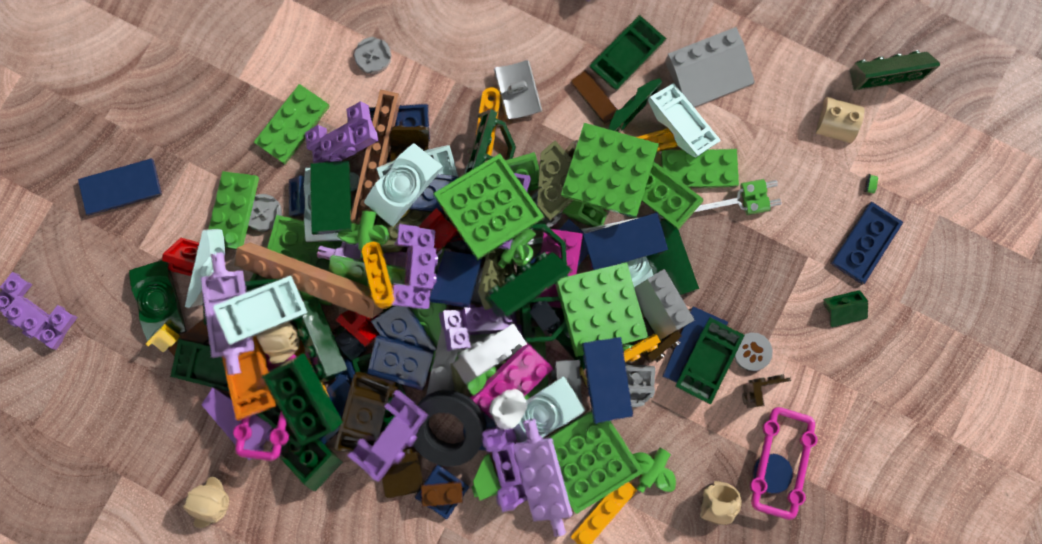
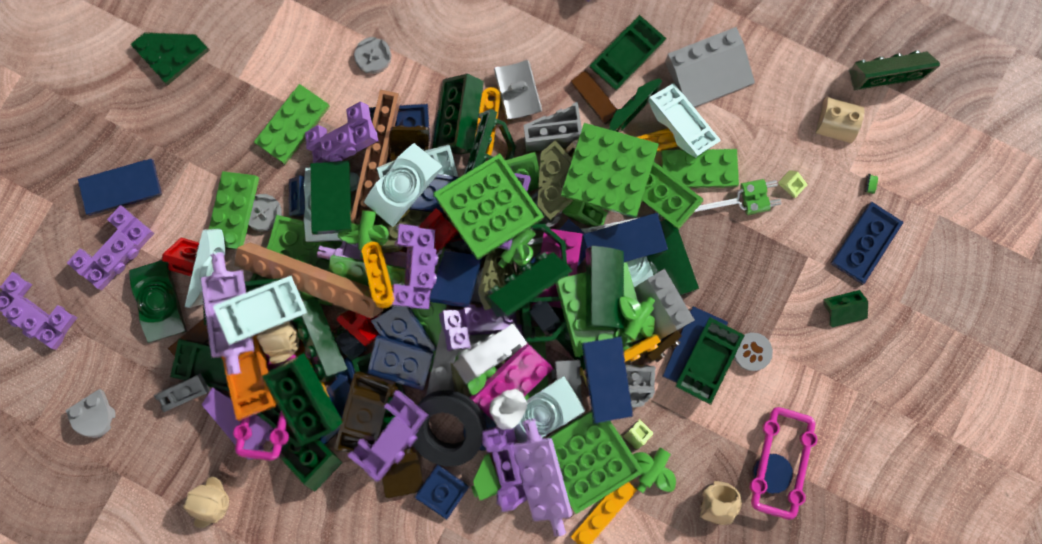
(91, 415): none -> light grey slope
(116, 252): none -> medium lavender bracket
(163, 338): yellow panel -> none
(169, 52): none -> dark green plate
(182, 392): none -> dark grey plate
(441, 493): reddish brown plate -> none
(458, 113): none -> dark green slope
(560, 127): none -> light grey wedge
(604, 287): none -> dark green slope
(638, 317): none -> bright green plant
(638, 434): none -> yellowish green slope
(753, 393): dark brown bracket -> none
(793, 183): none -> yellowish green slope

